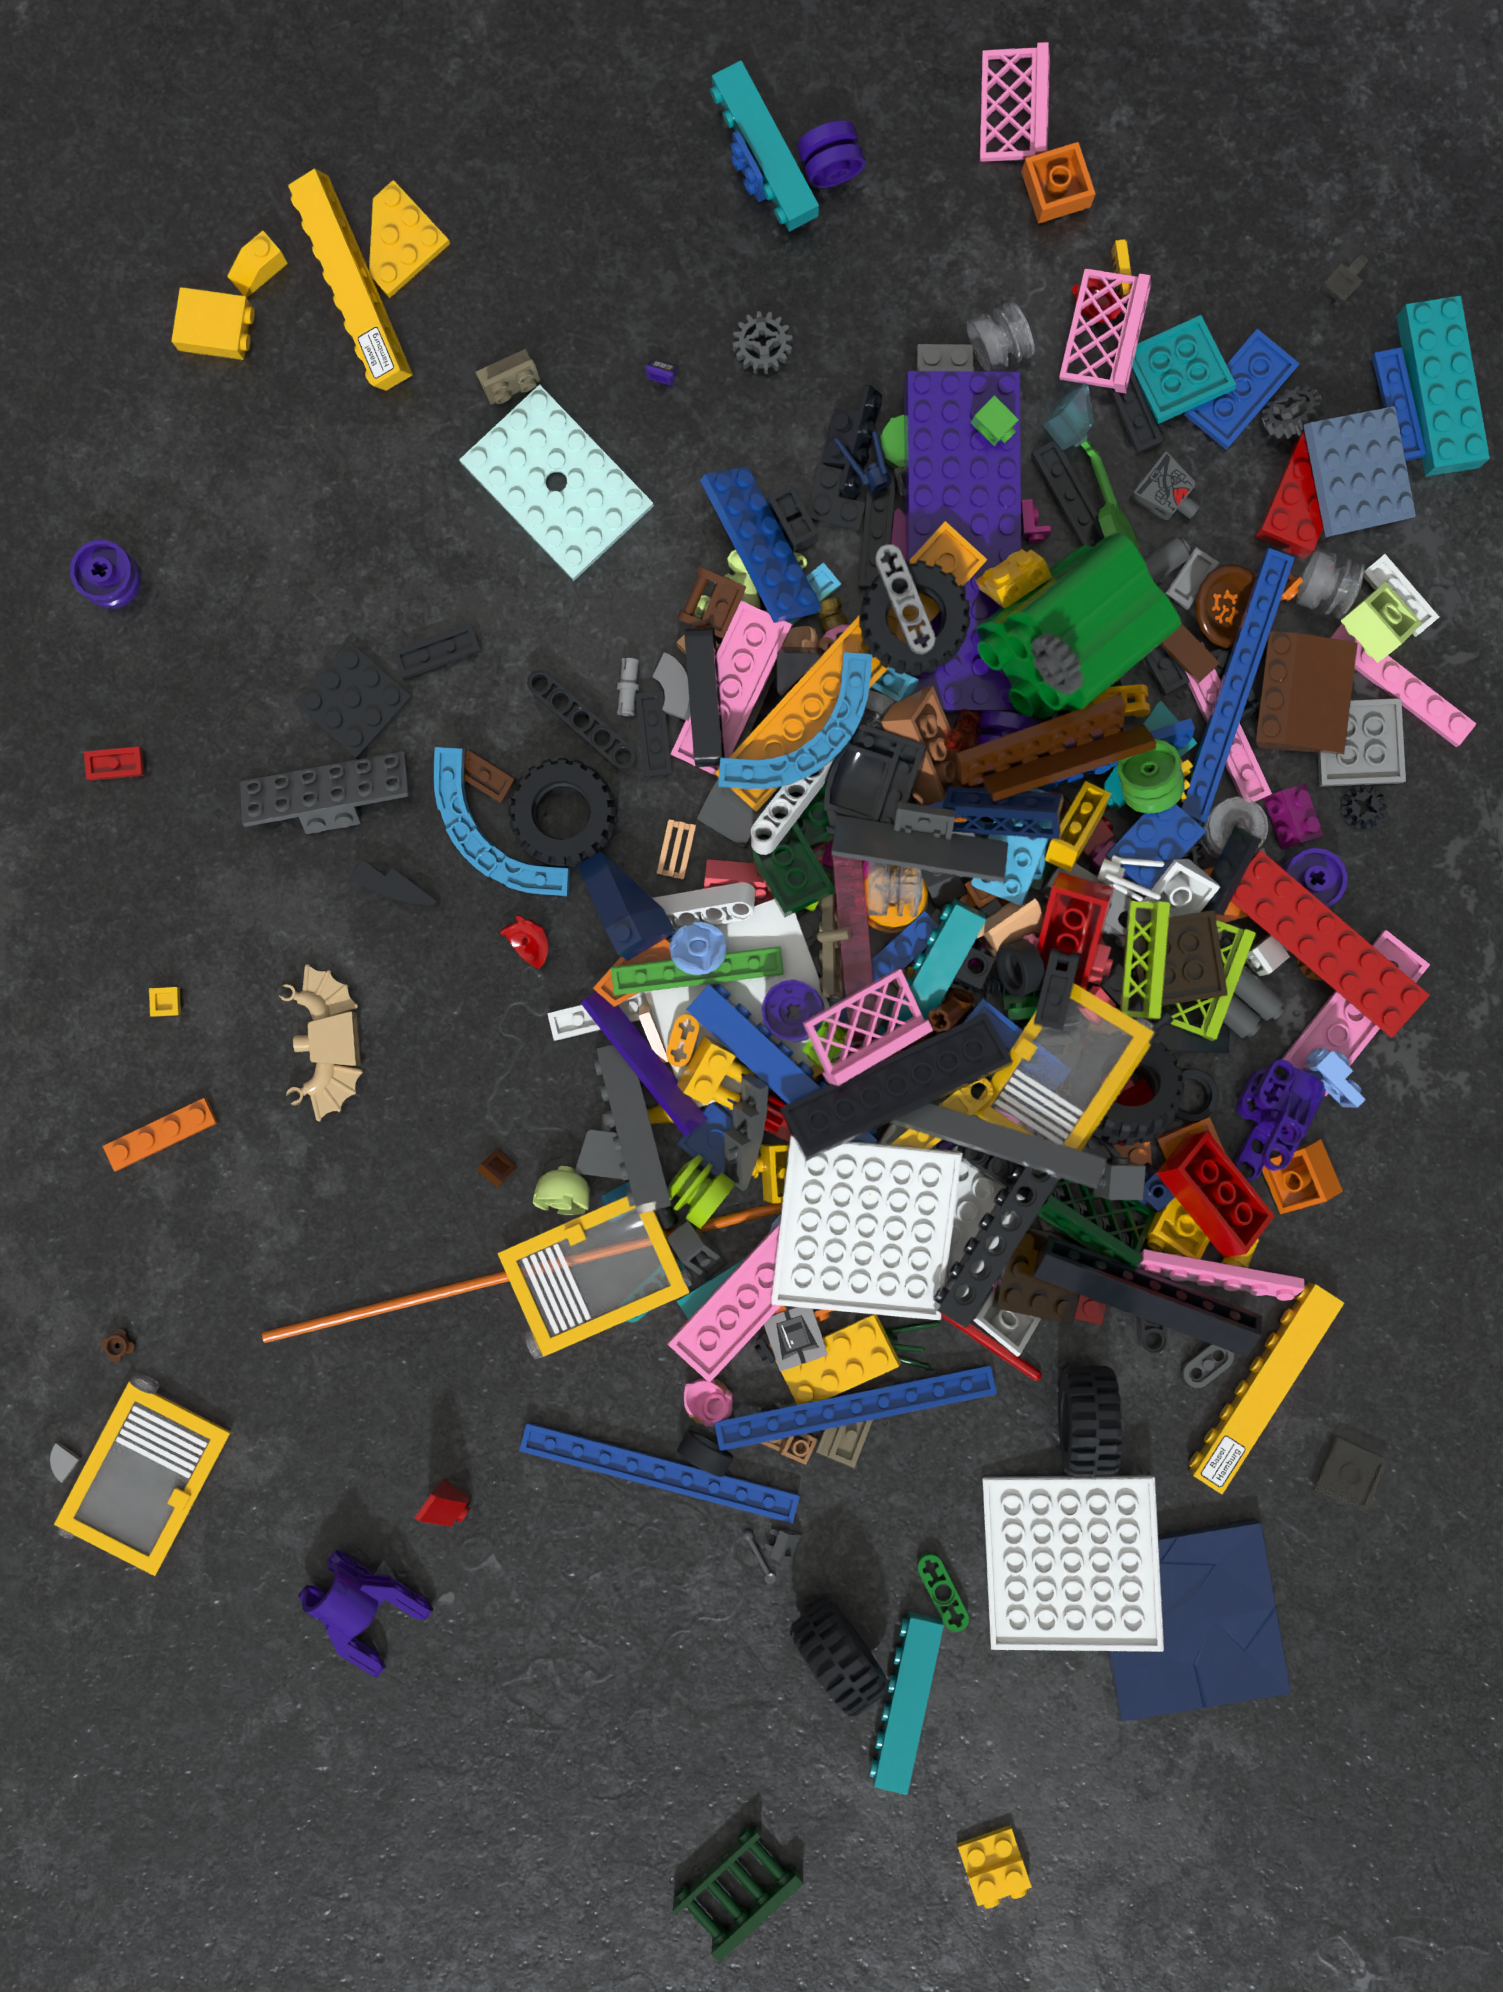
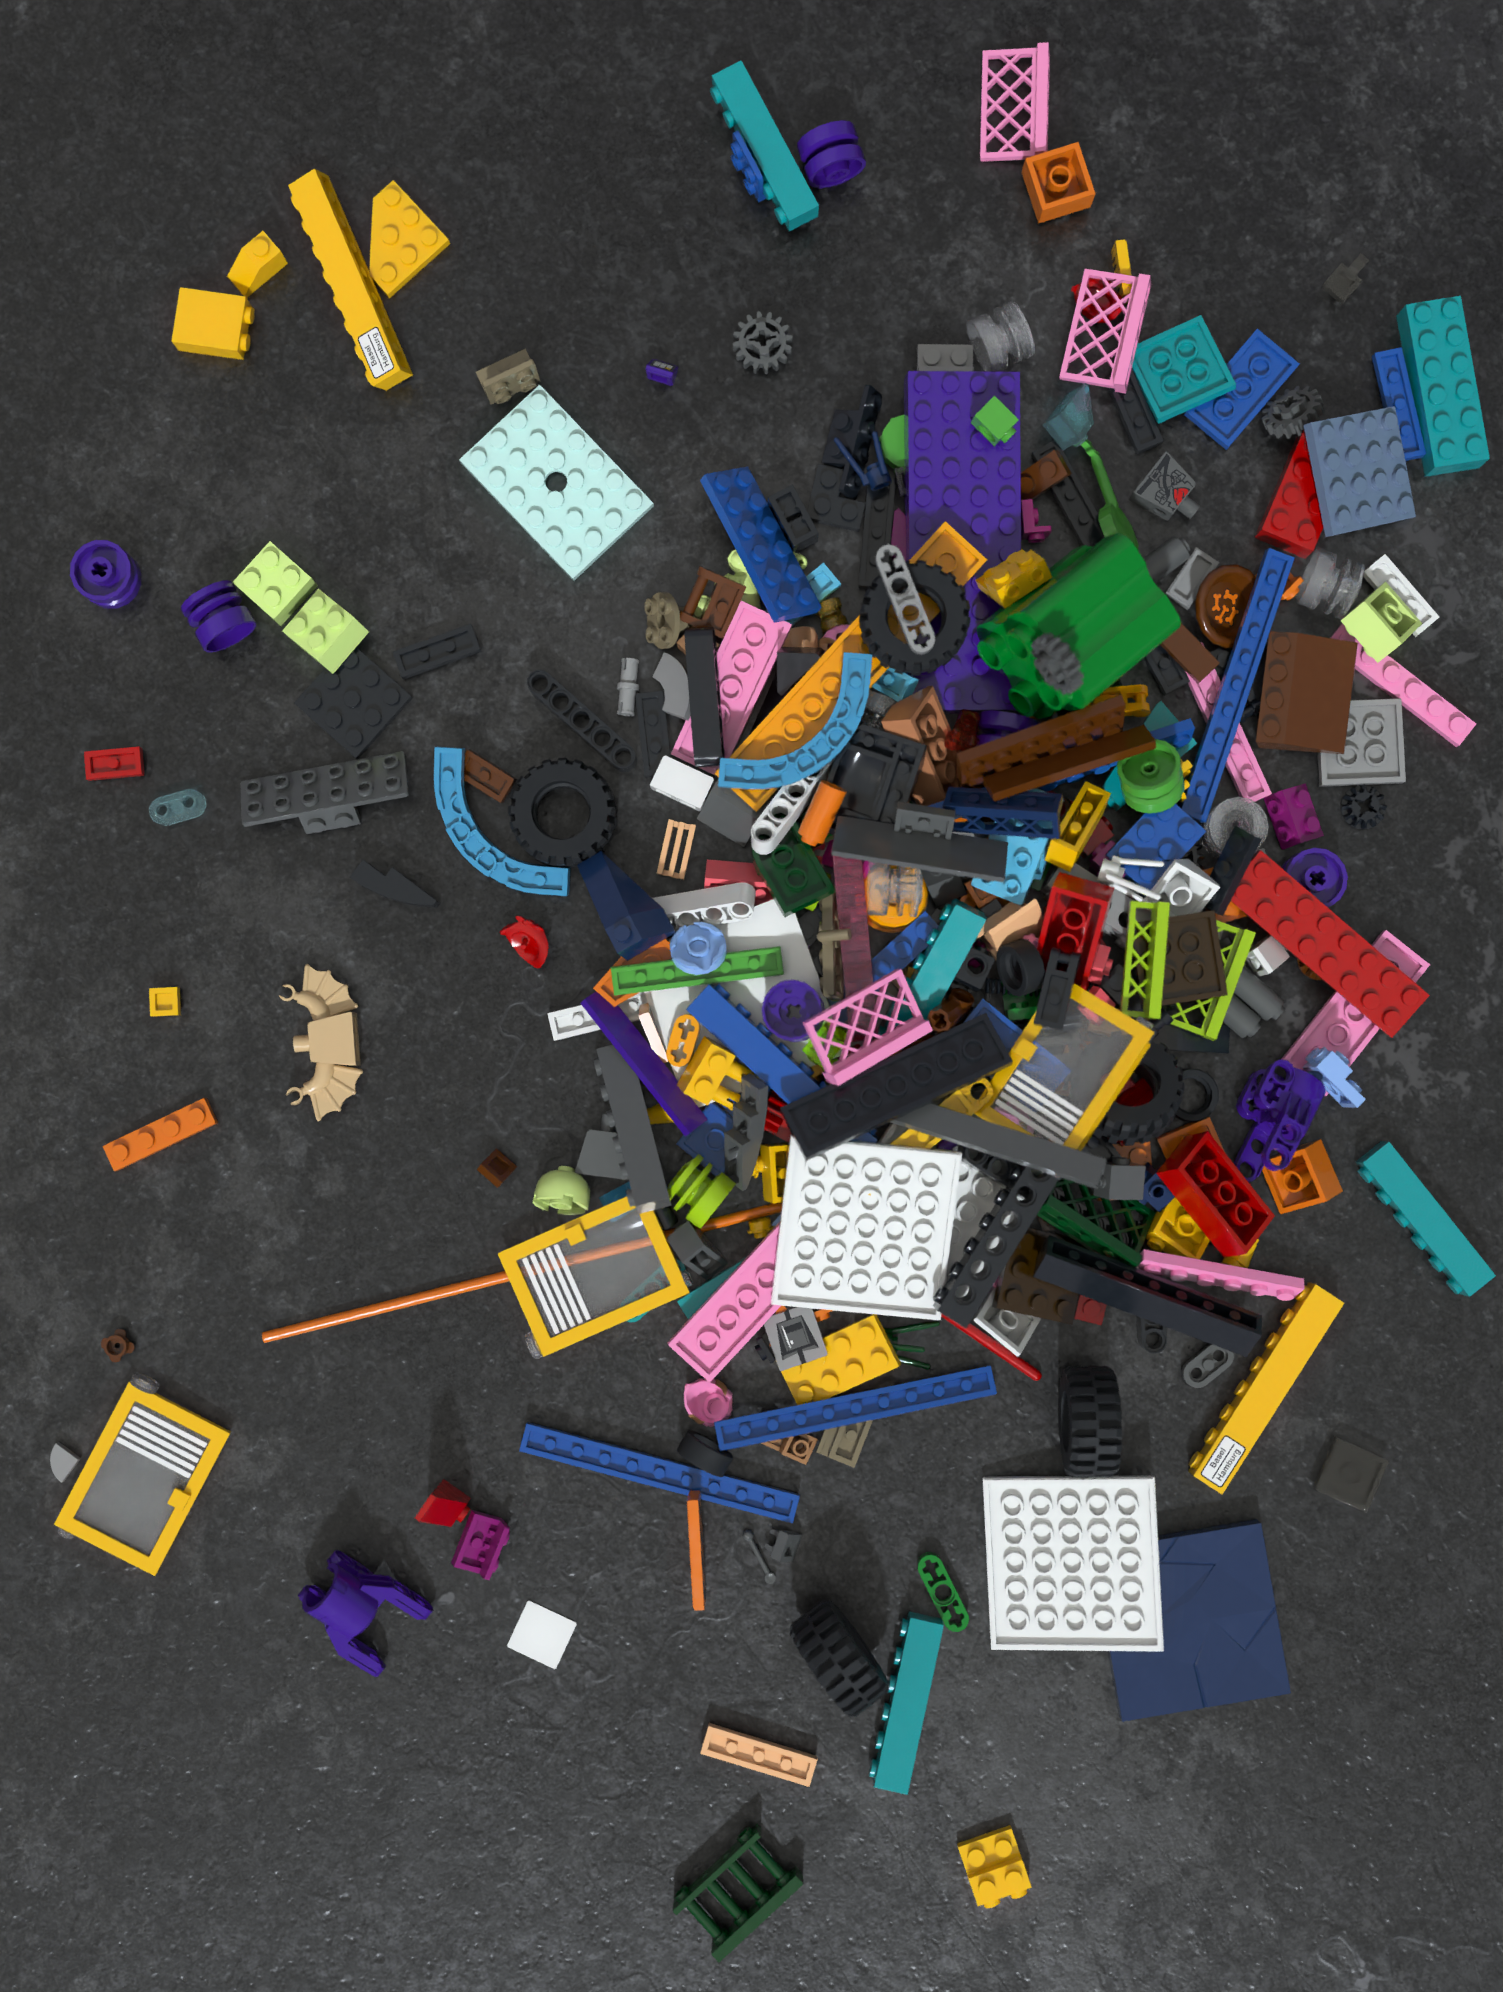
(177, 808): none -> clear light blue plate
(218, 616): none -> dark purple wheel
(275, 583): none -> yellowish green brick
(325, 631): none -> yellowish green brick
(481, 1544): none -> magenta bracket
(541, 1634): none -> white sticker
(663, 620): none -> dark tan plate
(681, 783): none -> white panel
(696, 1550): none -> orange tile
(759, 1754): none -> light nougat plate
(760, 1227): none -> yellow plate
(821, 813): none -> orange brick
(1043, 475): none -> reddish brown plate
(1425, 1219): none -> teal brick

